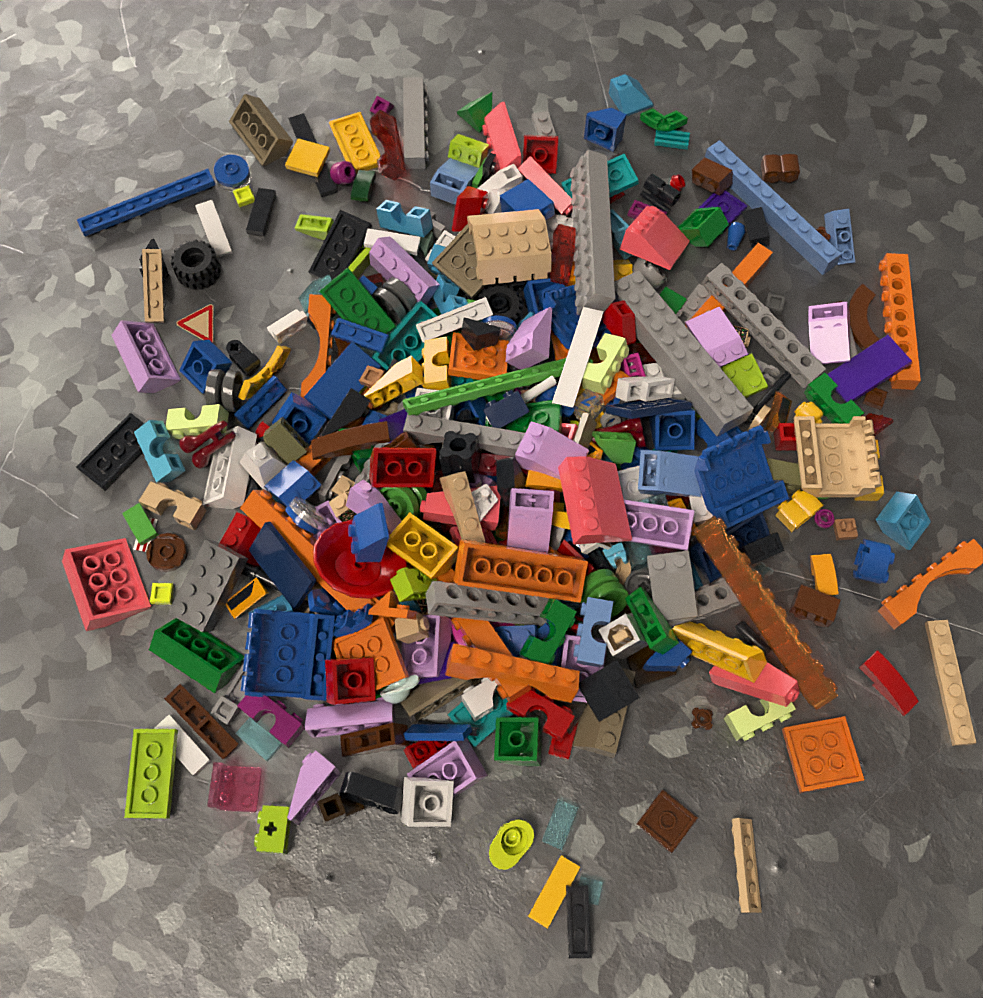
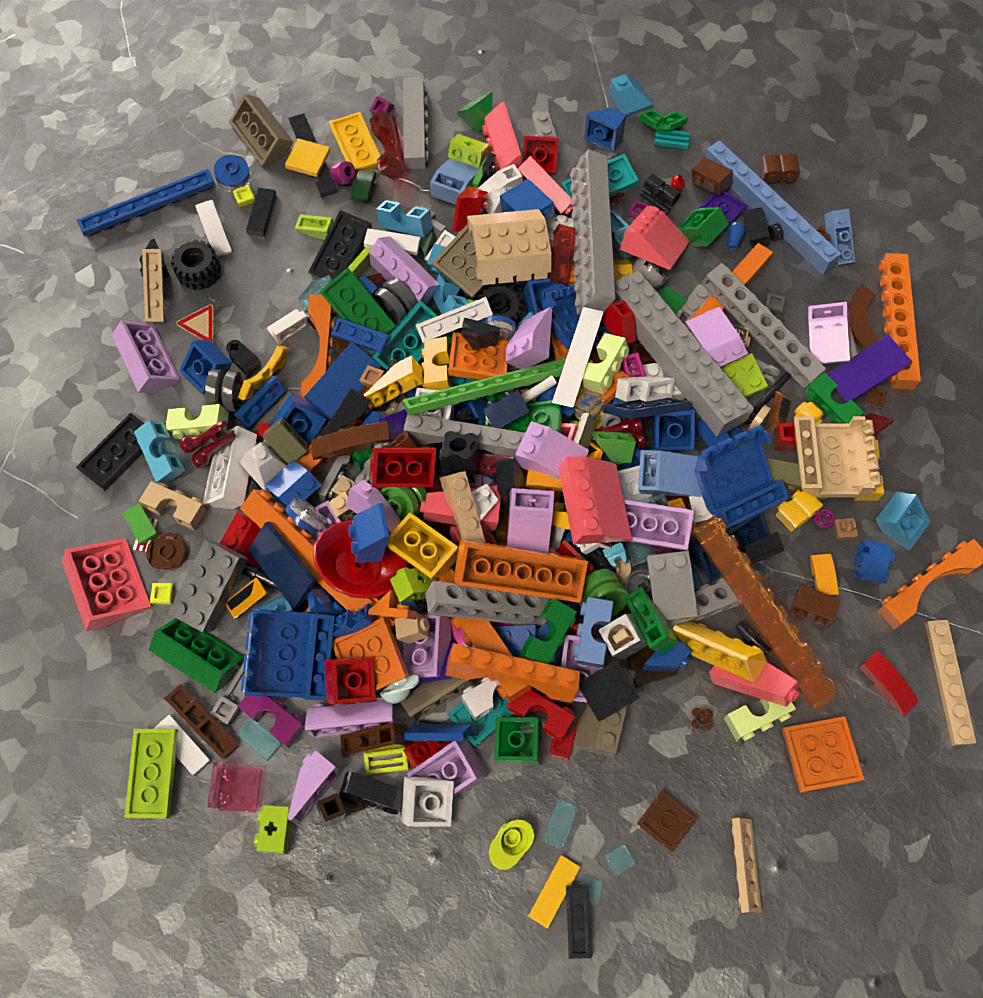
(404, 759): none -> neon yellow tile
(620, 859): none -> clear light blue tile
(775, 231): none -> black bush

